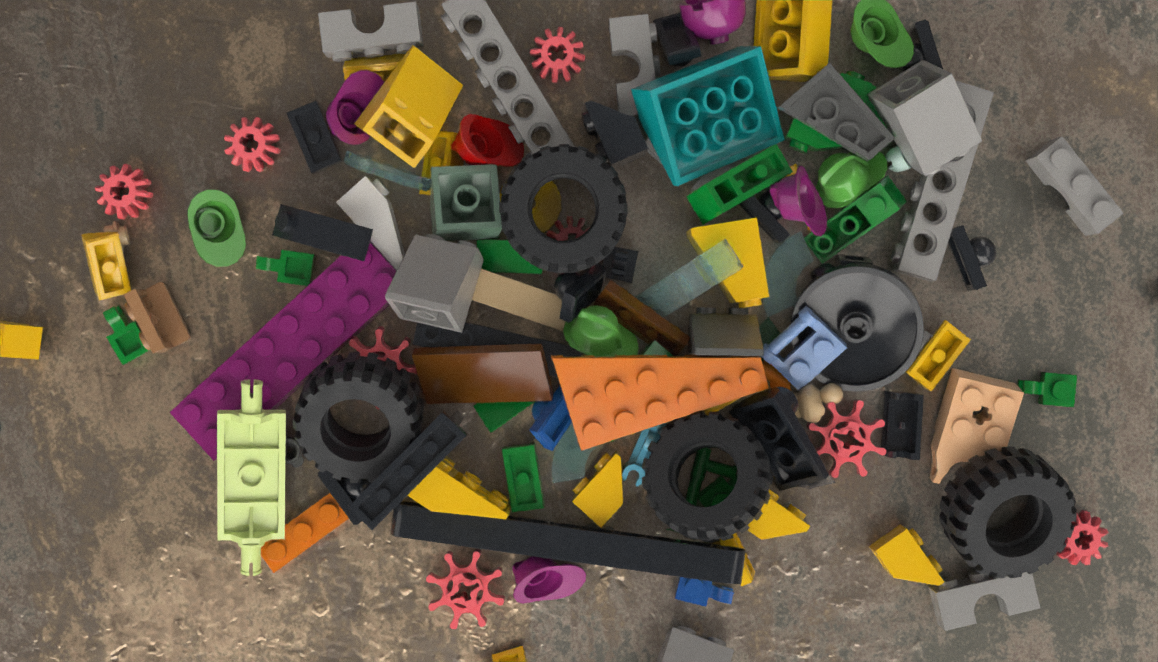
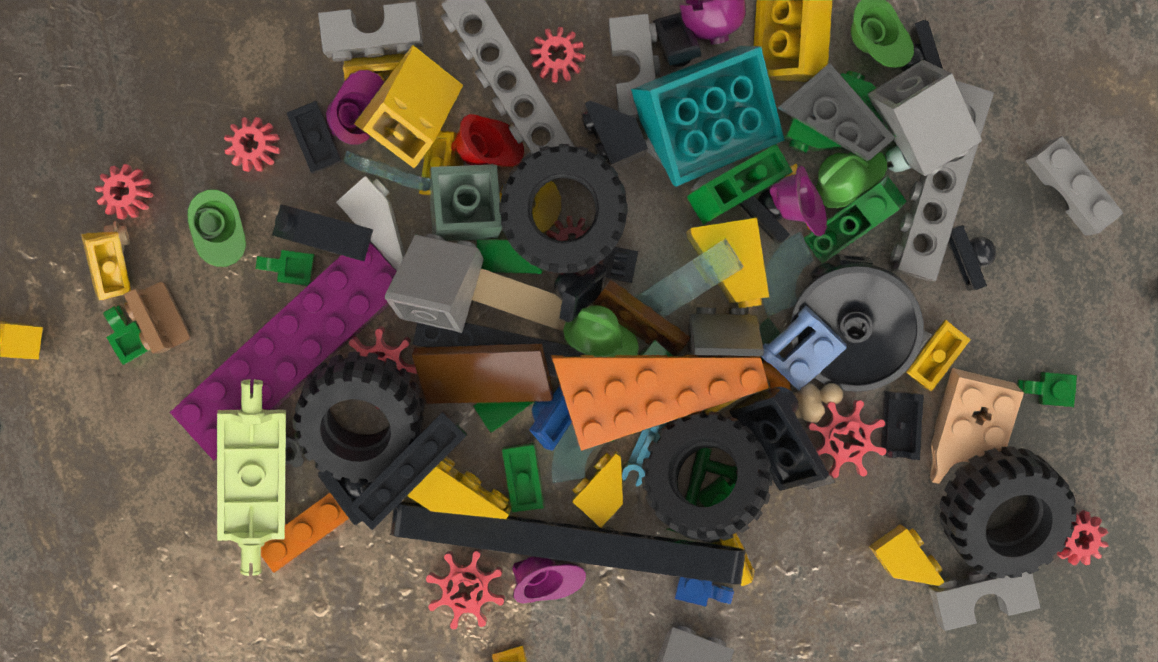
(778, 520): yellow slope -> none

